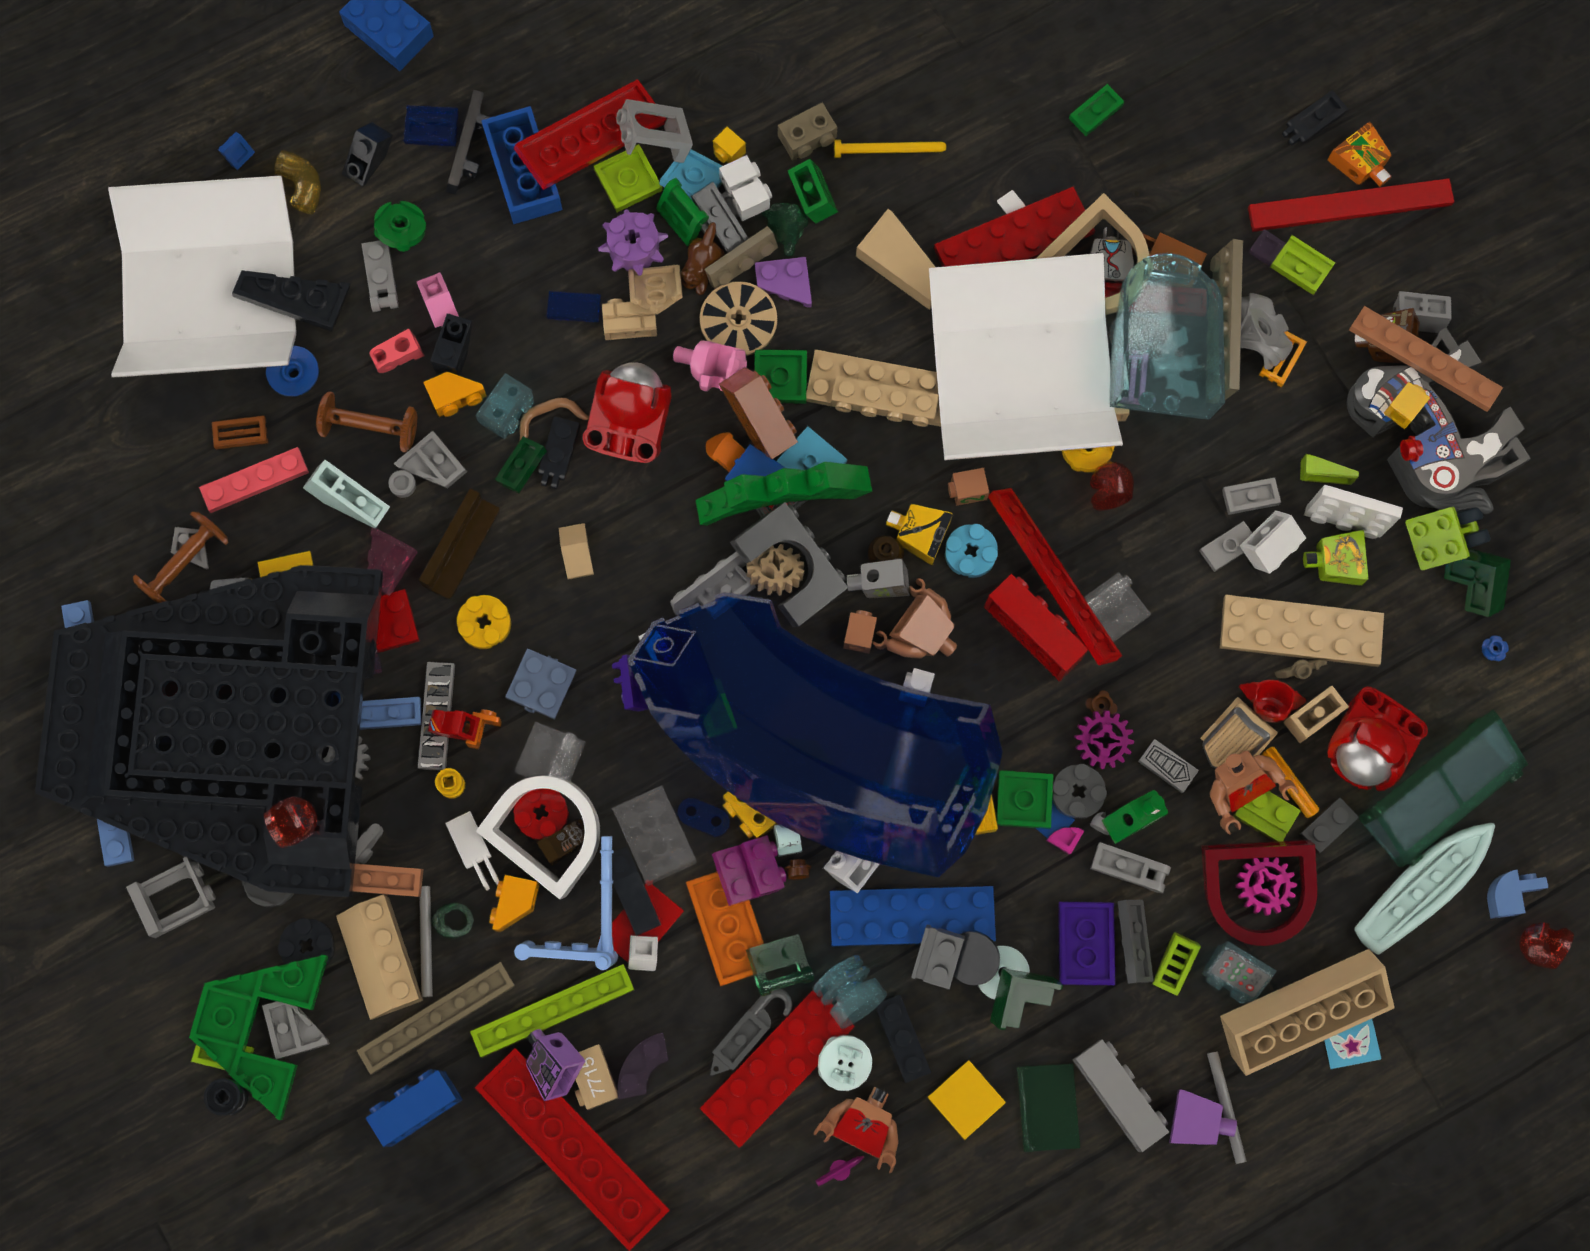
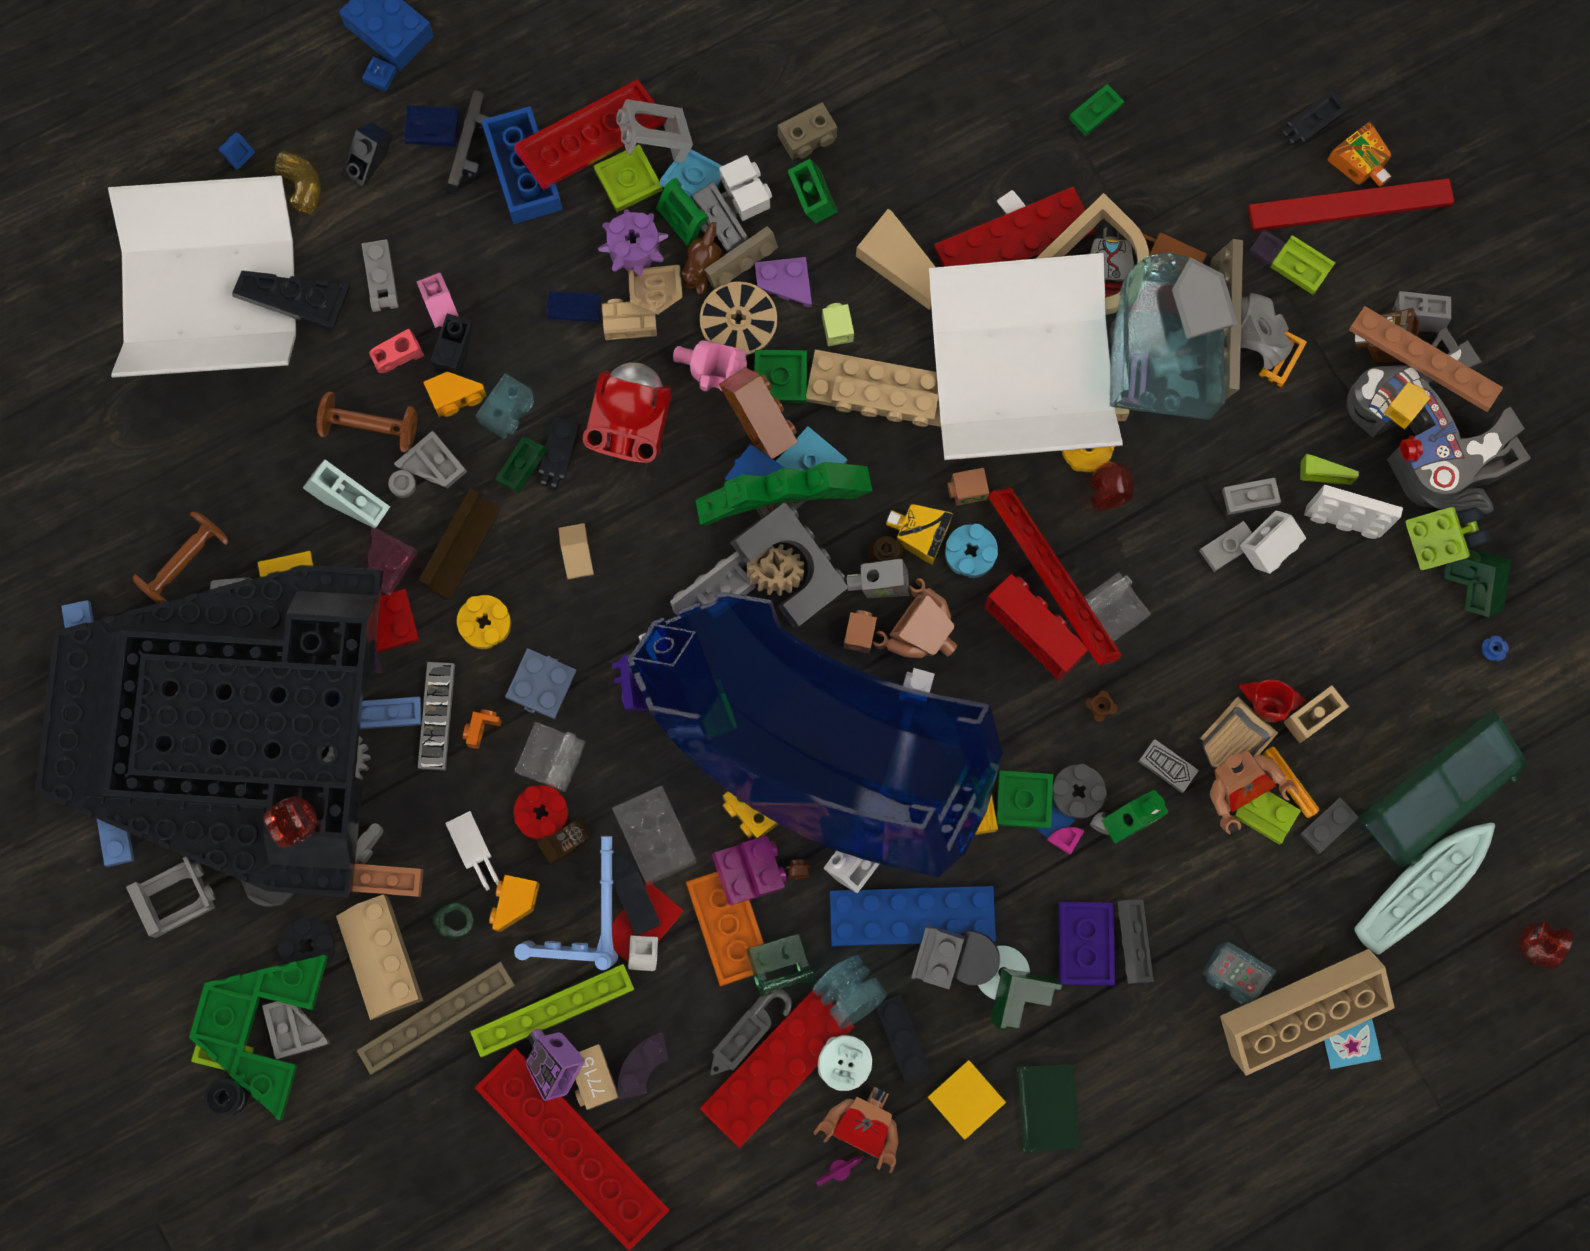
(181, 535): light grey piece -> none
(254, 480): coral plate -> none
(262, 430): dark orange tile -> none
(301, 361): blue dish -> none
(379, 74): none -> blue tile
(396, 237): green plate -> none
(413, 1107): blue brick -> none
(425, 942): light grey bar -> none
(450, 787): yellow wheel -> none
(451, 724): red leg -> none
(490, 831): white window -> none
(546, 407): medium nougat animal -> none
(702, 819): clear blue plate -> none
(724, 450): orange tile -> none
(728, 146): yellow plate -> none
(786, 841): light aqua leg -> none
(787, 224): clear green rock -> none
(837, 324): none -> yellowish green brick
(898, 147): yellow bar -> none
(1103, 752): magenta gear -> none
(1121, 1096): light grey brick -> none
(1129, 867): light grey plate -> none
(1167, 959): lime slope -> none
(1198, 1120): medium lavender torso -> none
(1203, 300): none -> light grey tile
(1225, 1100): light grey bar -> none
(1271, 894): dark pink gear -> none
(1301, 669): dark tan piece -> none
(1302, 630): tan plate -> none
(1307, 861): dark red window -> none
(1340, 558): lime torso -> none
(1375, 741): red piece -> none
(1506, 892): medium blue brick -> none

